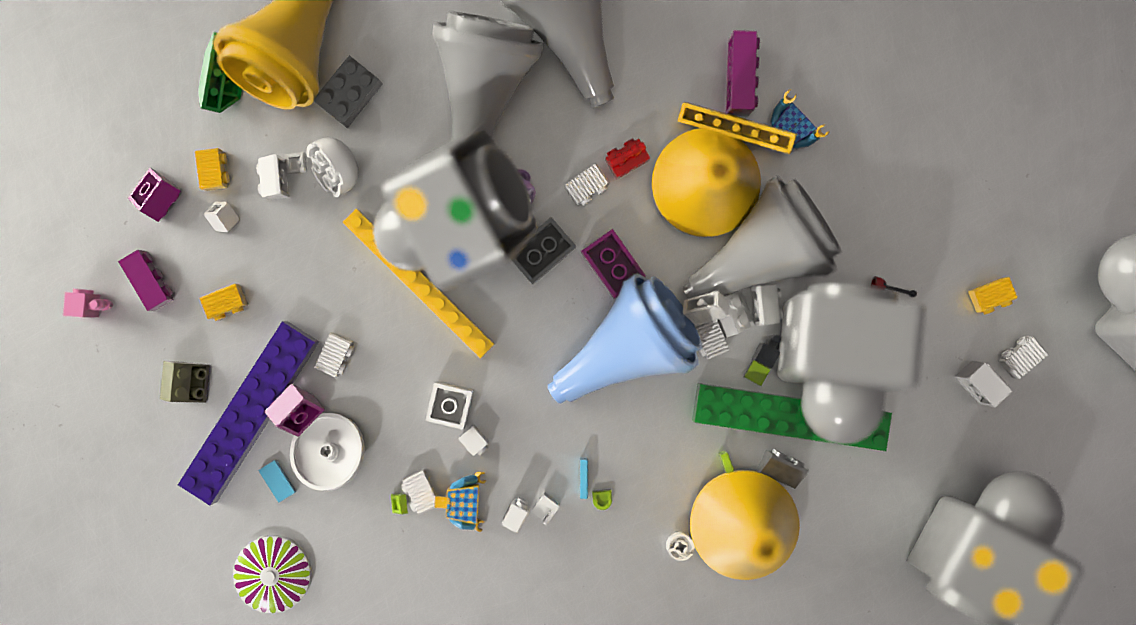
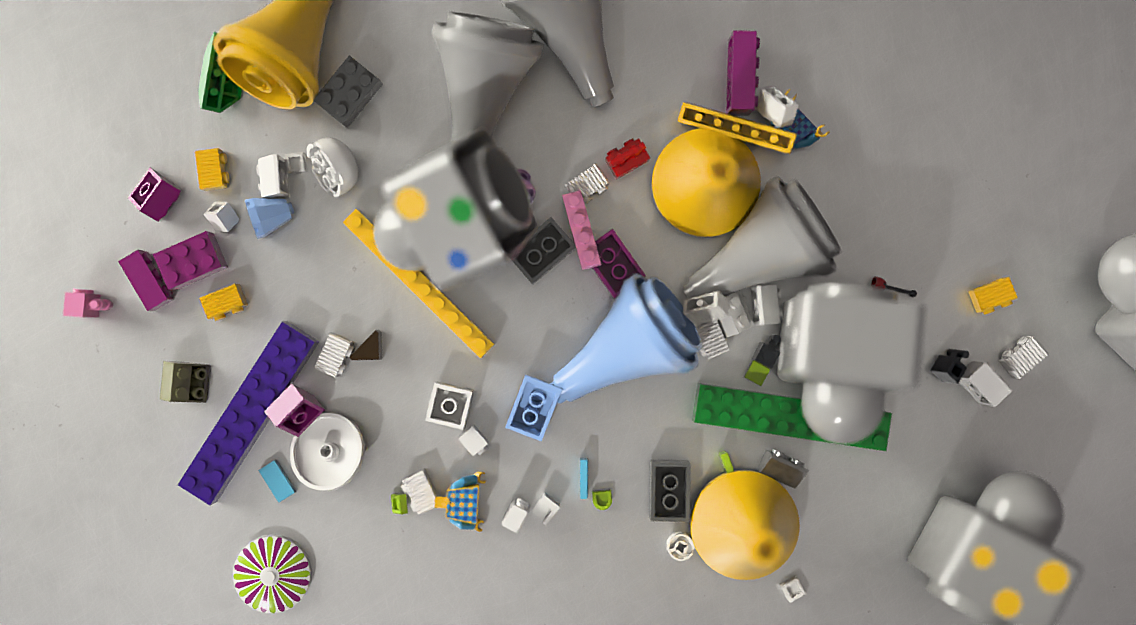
(190, 260): none -> magenta brick
(268, 214): none -> light blue cone
(370, 349): none -> dark brown slope
(533, 407): none -> light blue slope
(581, 230): none -> bright pink plate
(669, 490): none -> dark grey brick
(776, 106): none -> white brick
(793, 589): none -> white tile
(950, 367): none -> black brick

